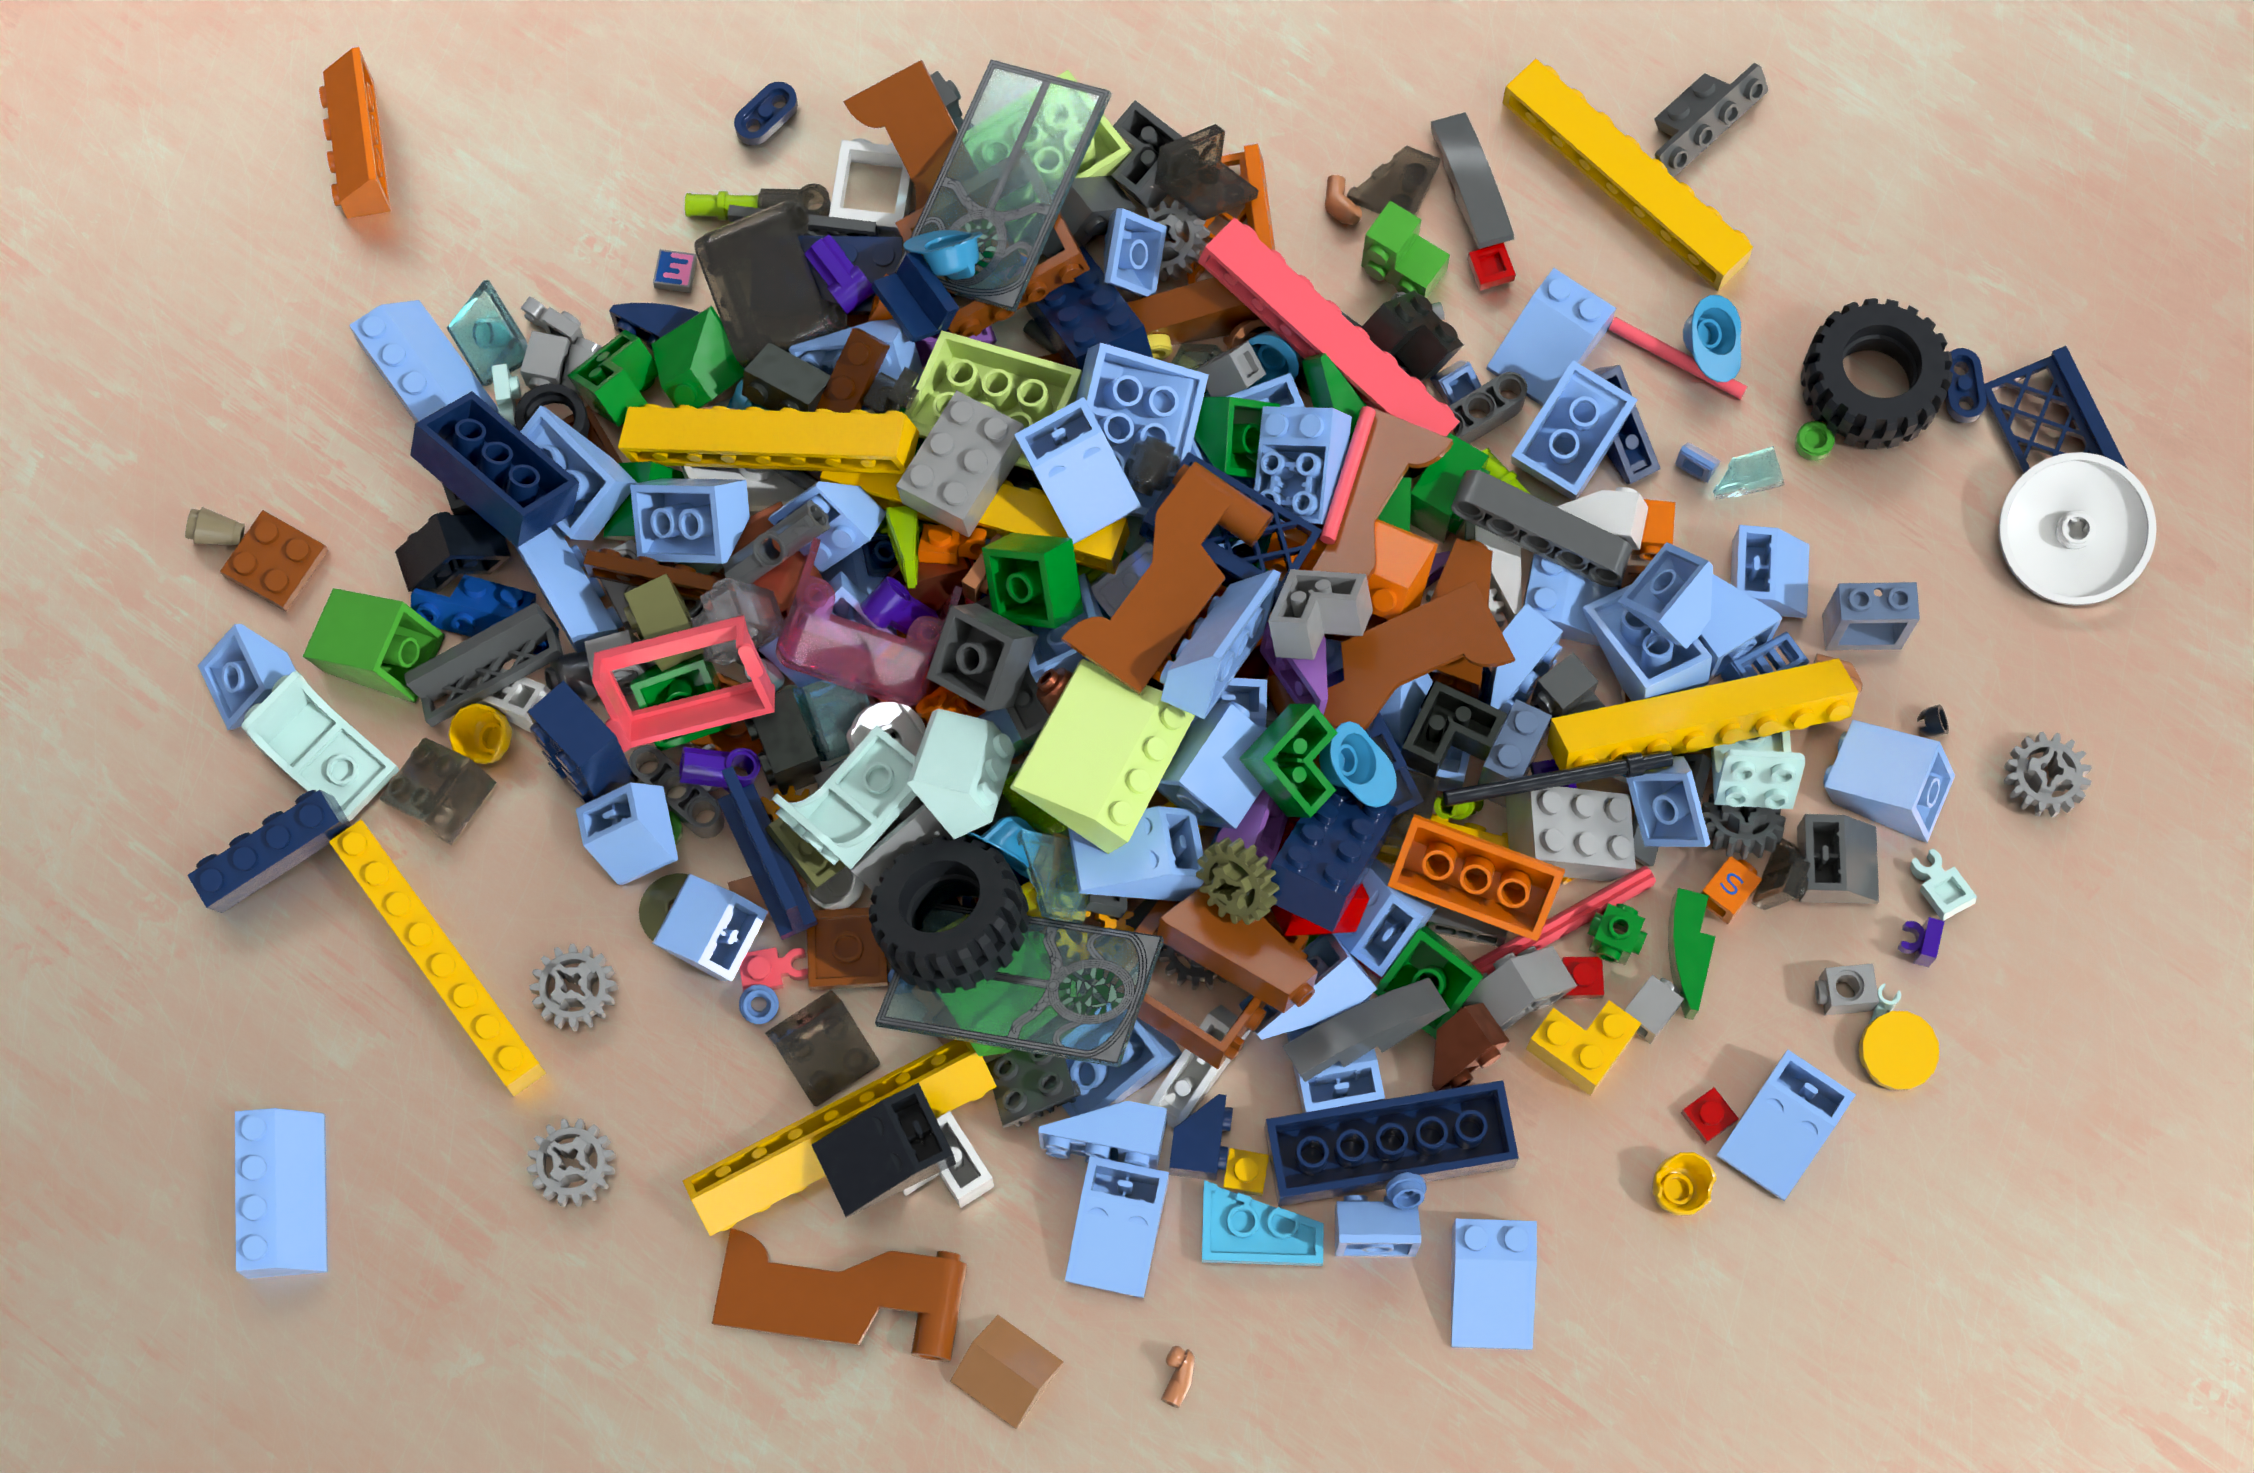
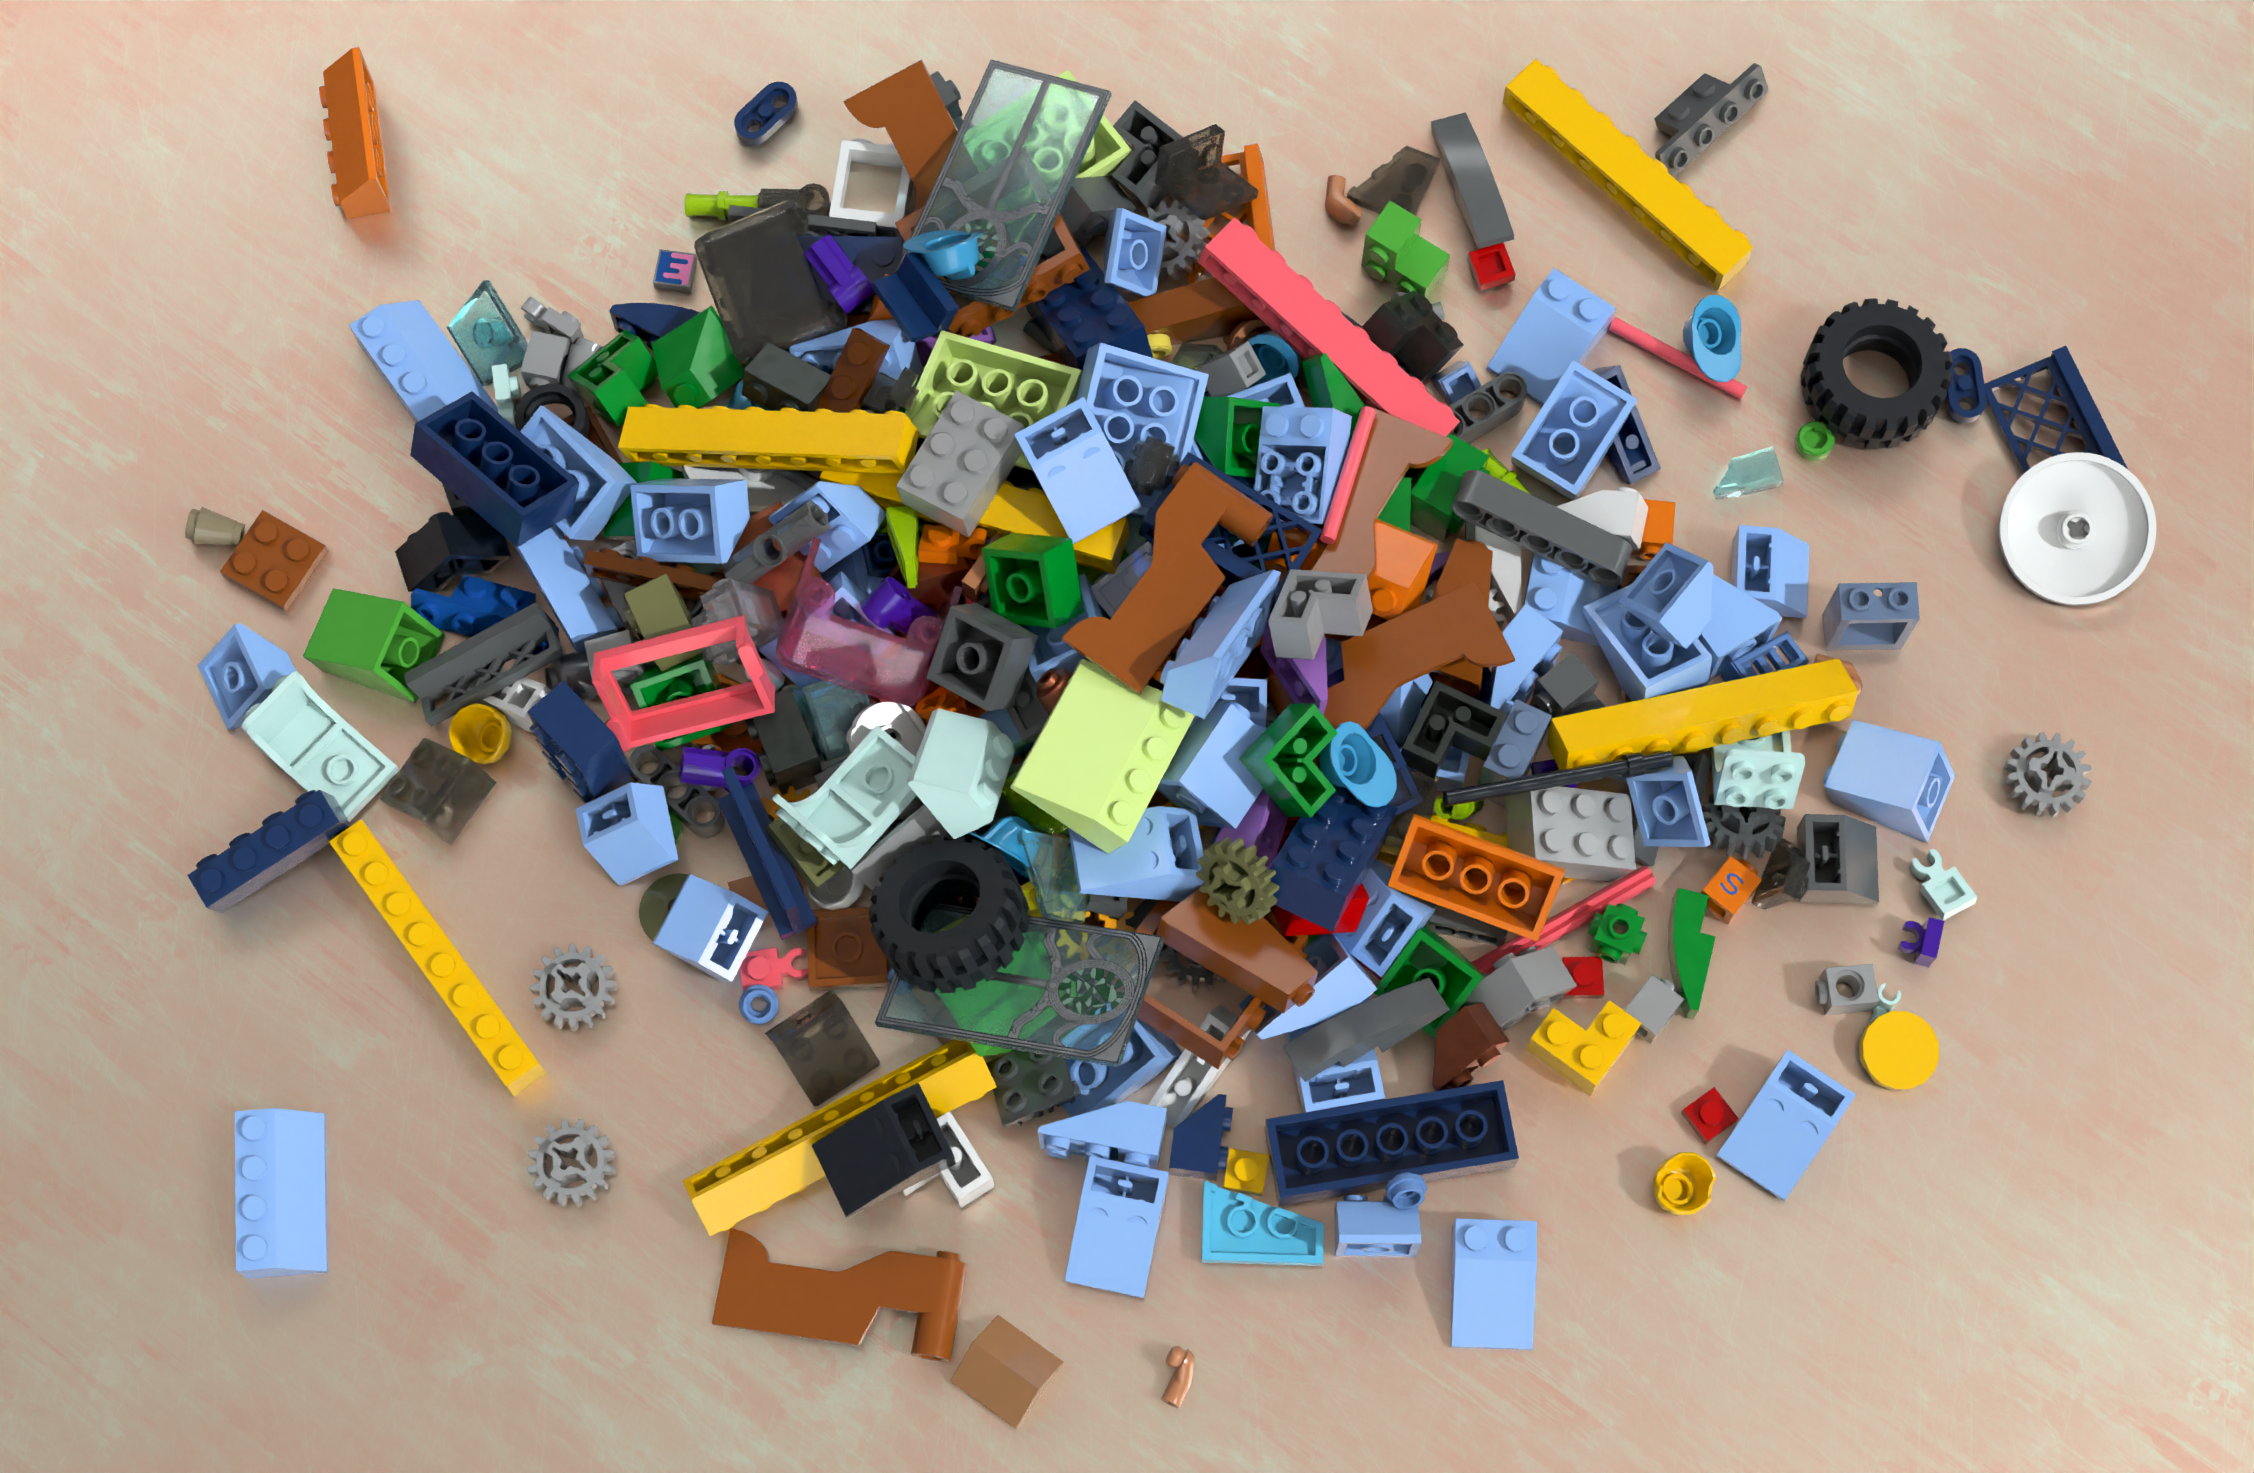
(1697, 462): medium blue slope -> none
(1935, 721): black hinge -> none

